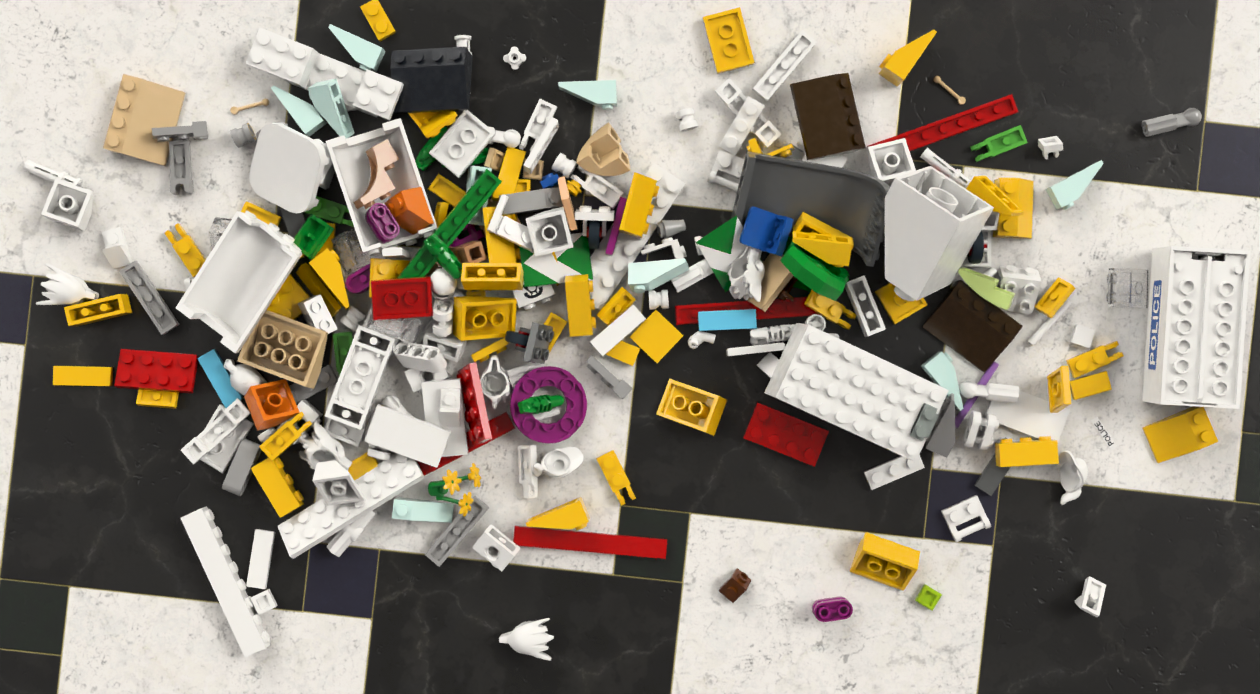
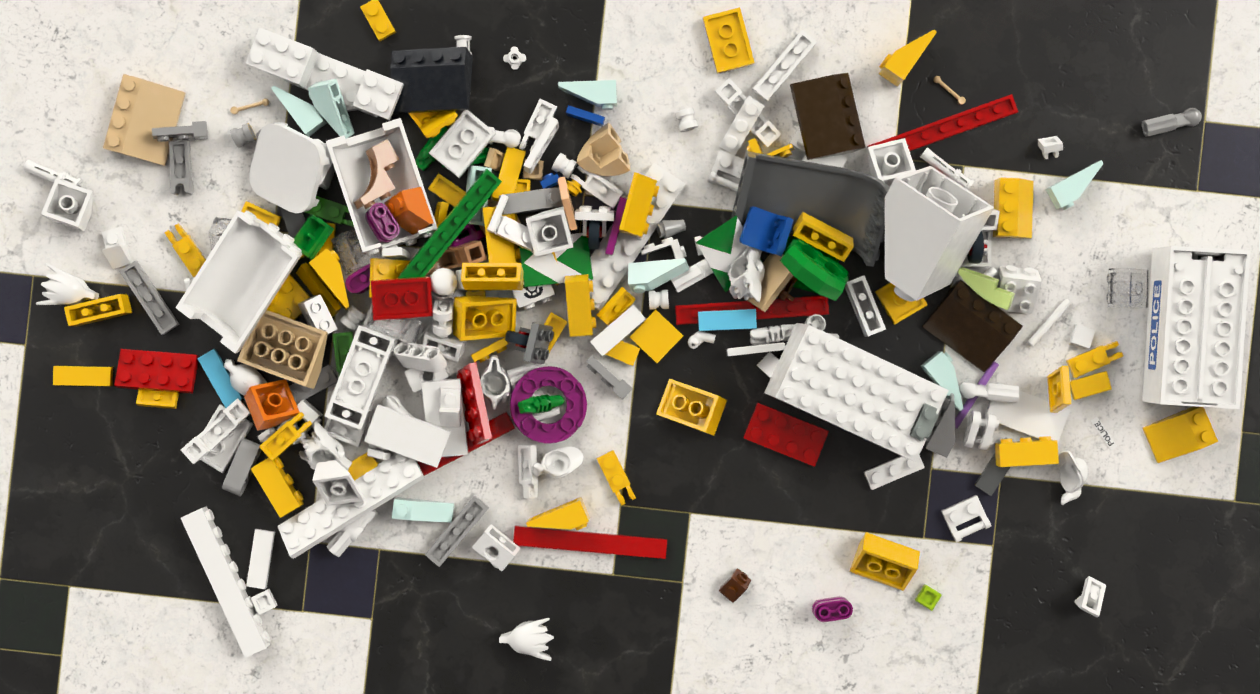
(364, 52): light aqua slope -> none
(440, 488): yellow plant -> none
(444, 256): green hinge -> none
(585, 116): none -> blue tile
(829, 248): yellow slope -> none
(829, 309): yellow hinge -> none
(990, 193): yellow slope -> none
(1001, 143): bright green hinge -> none
(1054, 297): yellow plate -> none

